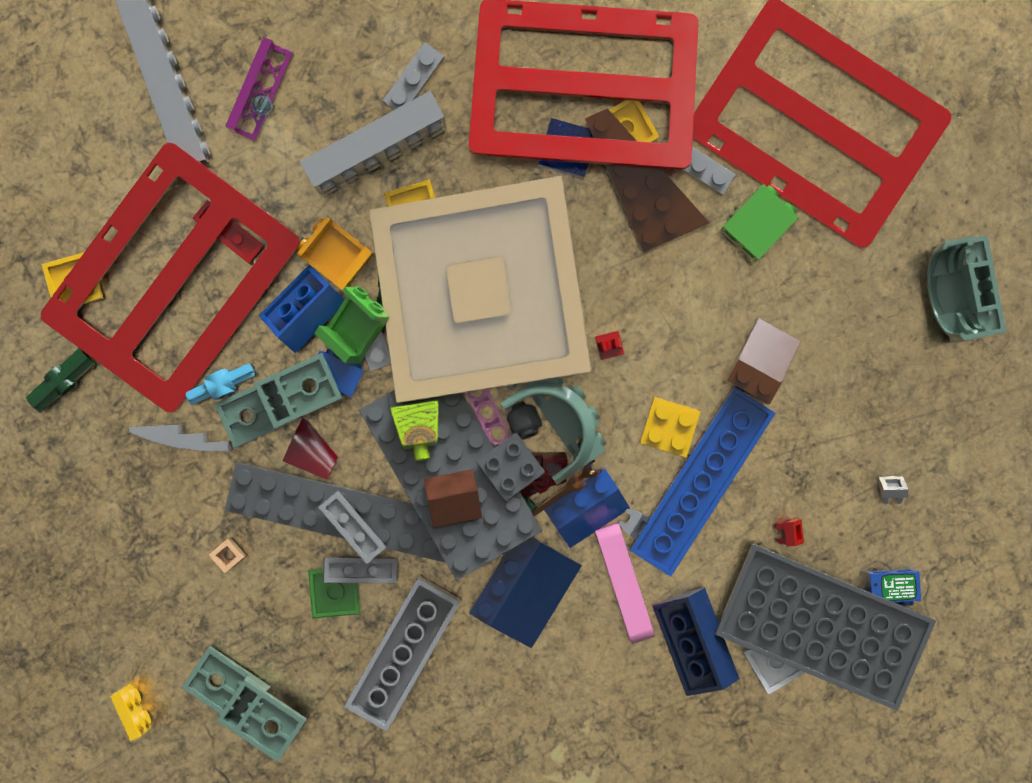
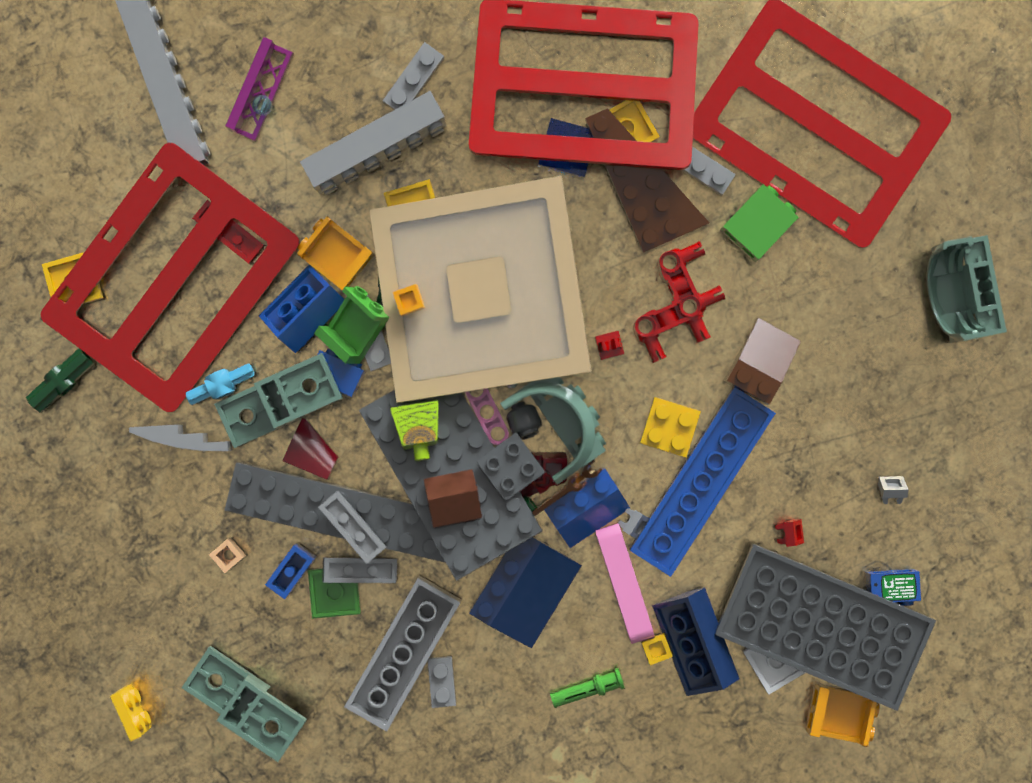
(291, 570): none -> blue brick
(409, 300): none -> light orange plate
(441, 681): none -> light grey plate
(599, 685): none -> bright green pin
(656, 649): none -> yellow plate
(682, 290): none -> red pin
(841, 715): none -> light orange panel

